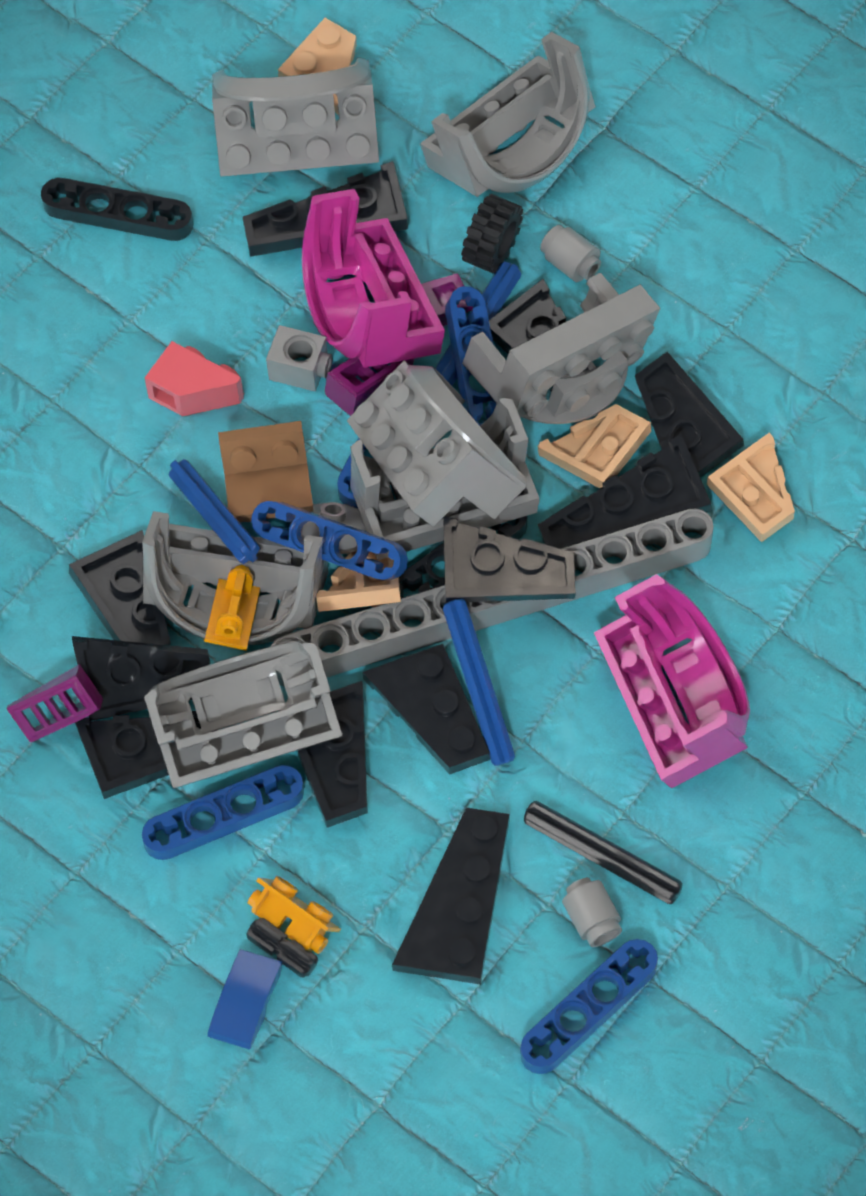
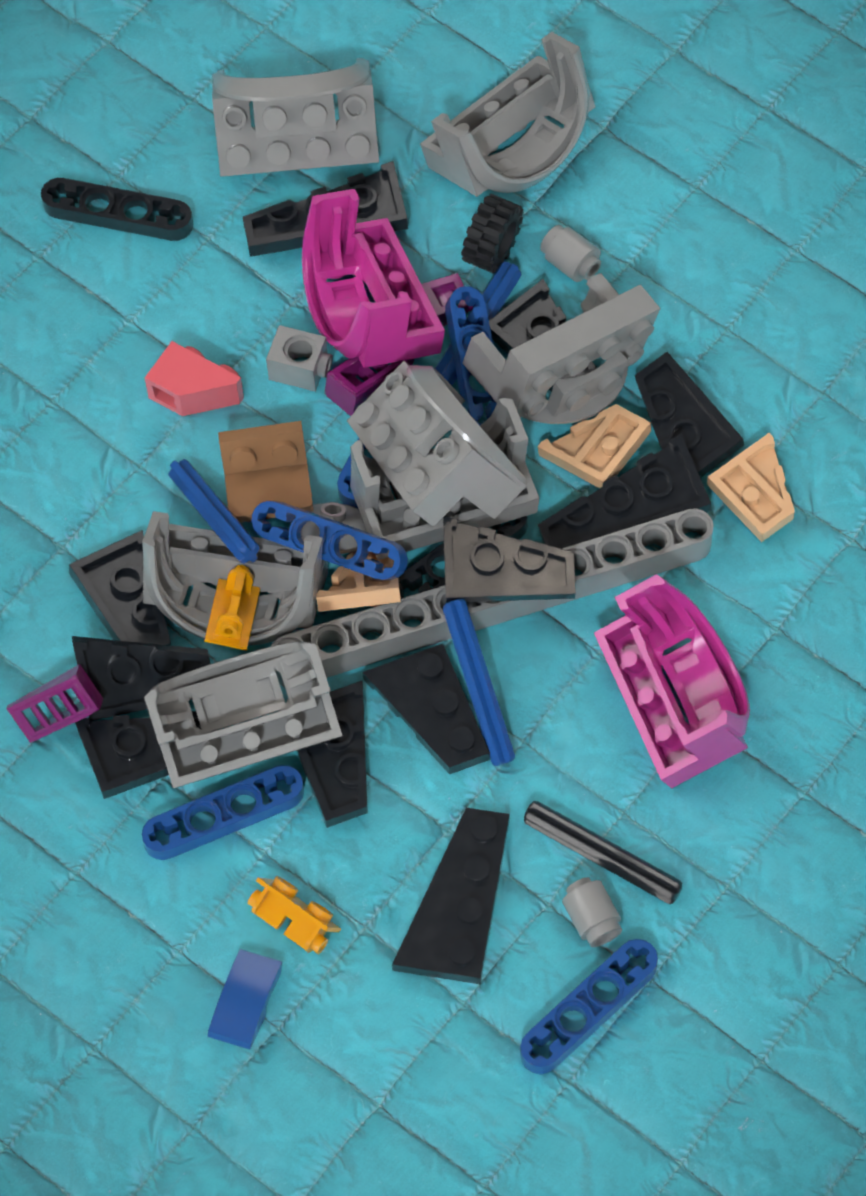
(275, 942): black piece -> none
(323, 50): light nougat wing -> none

